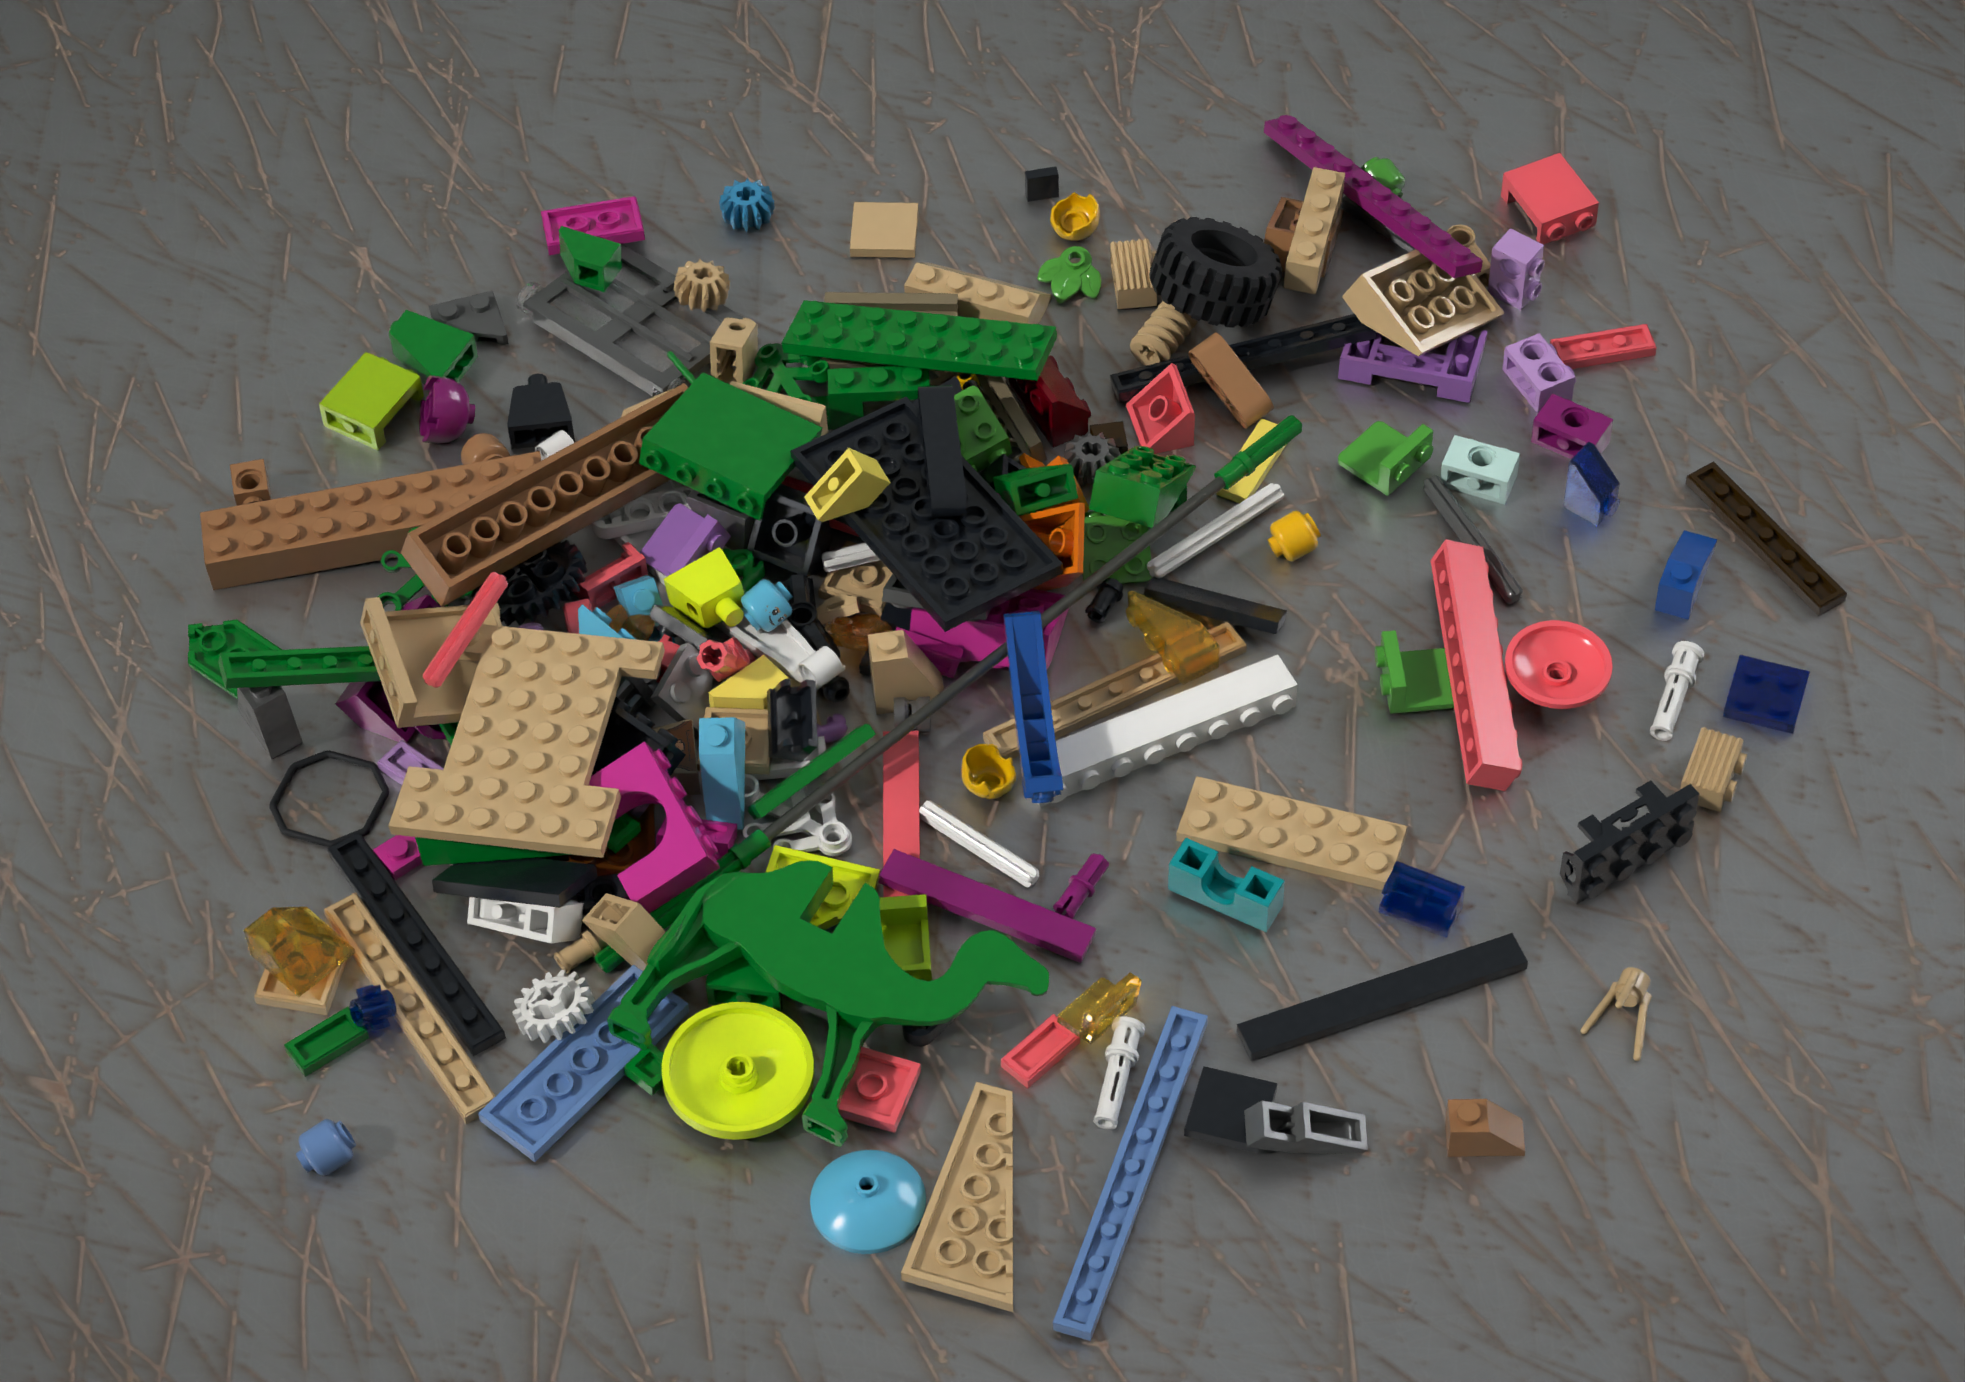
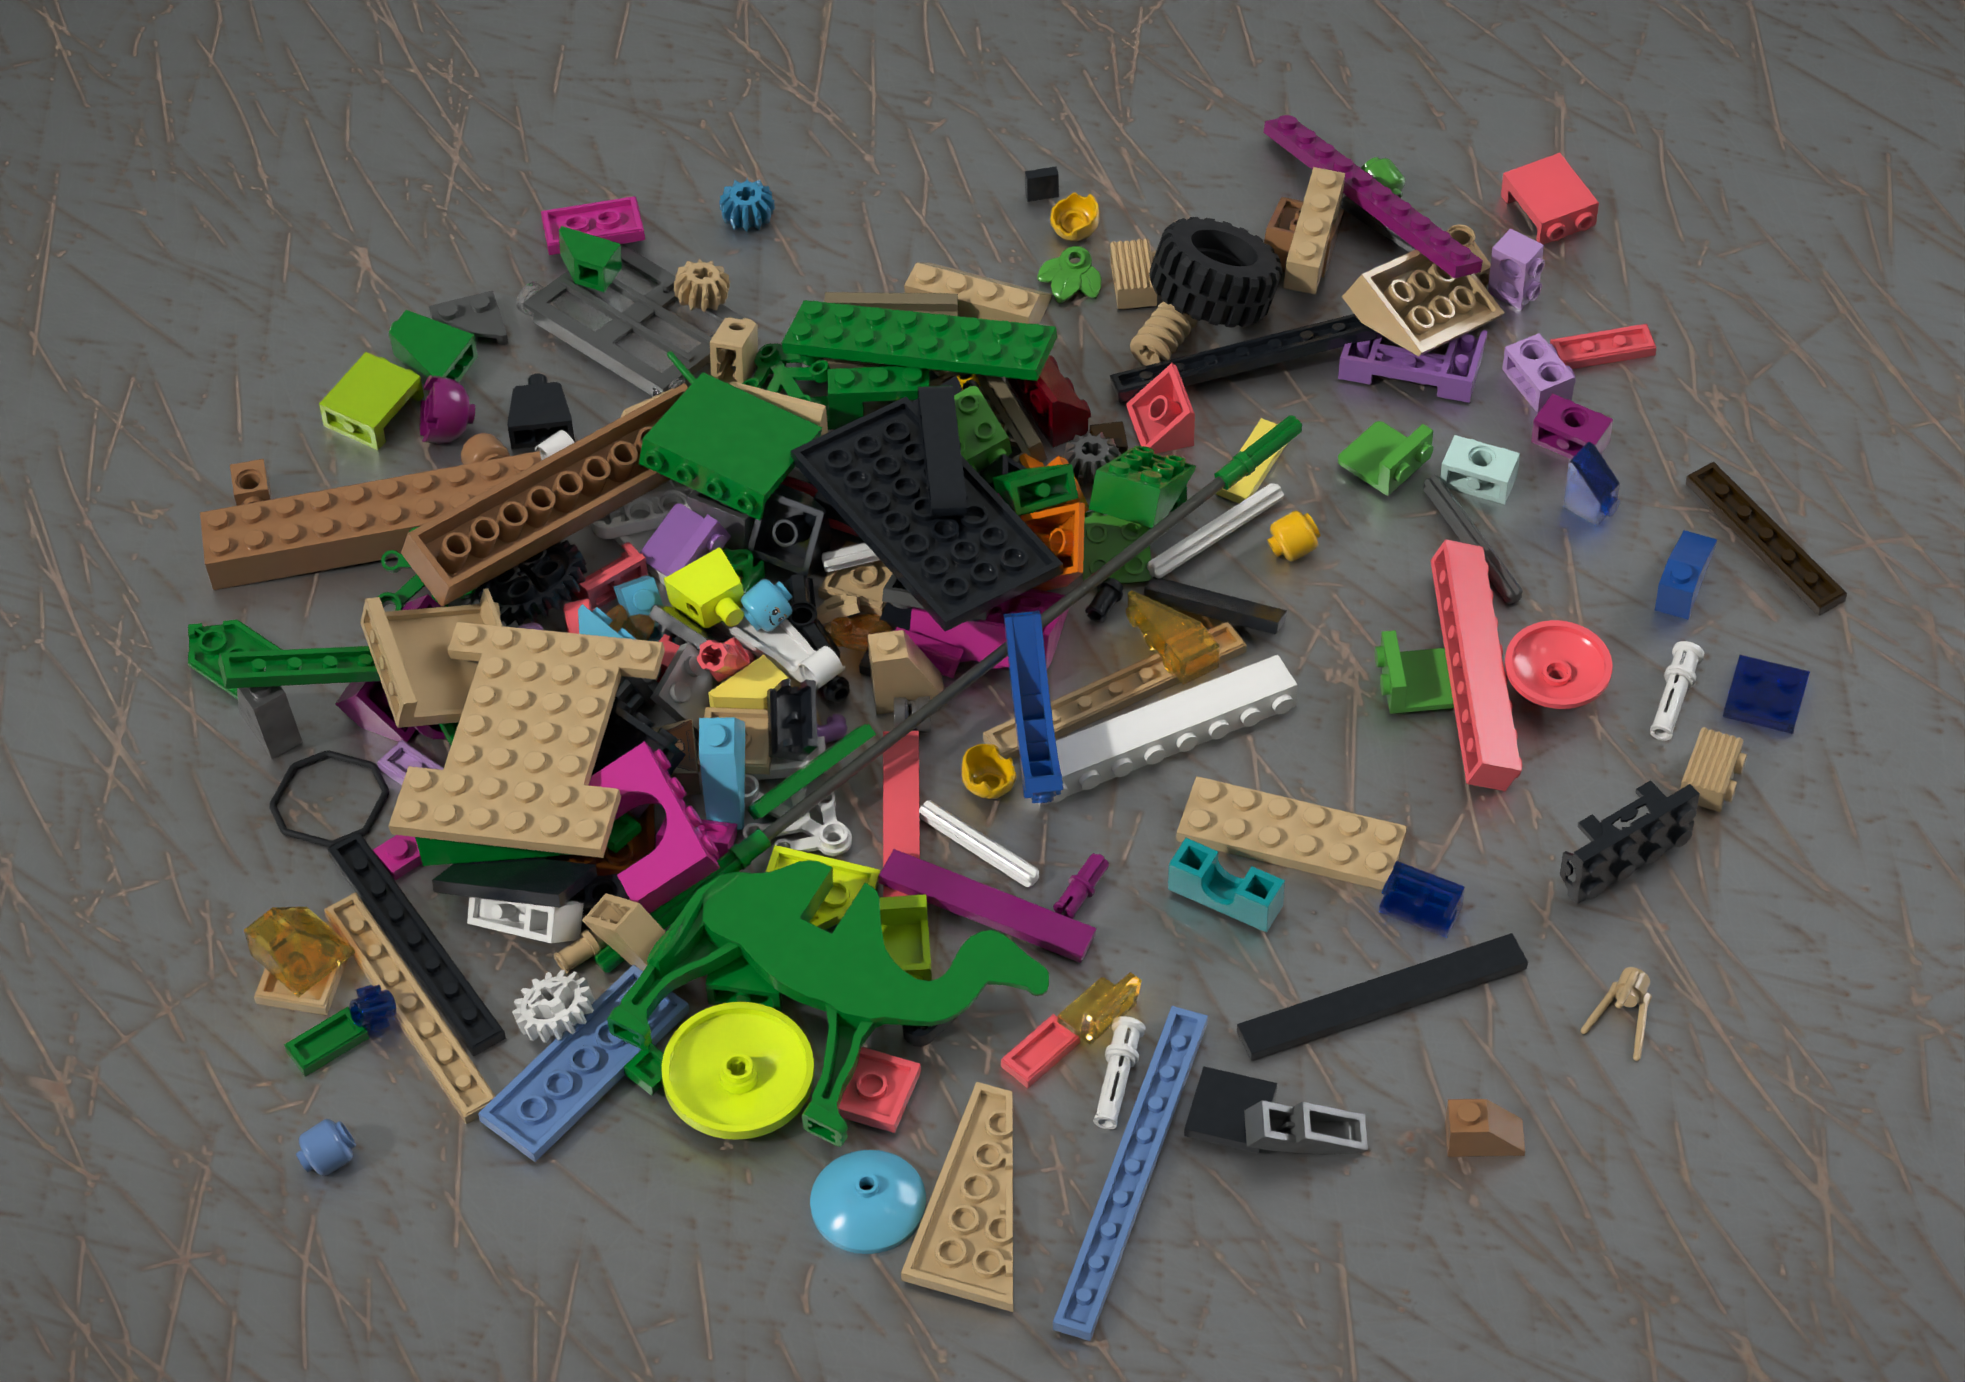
(465, 629): coral axle -> none
(847, 486): light yellow slope -> none
(884, 229): tan tile -> none
(1231, 380): medium nougat beam -> none

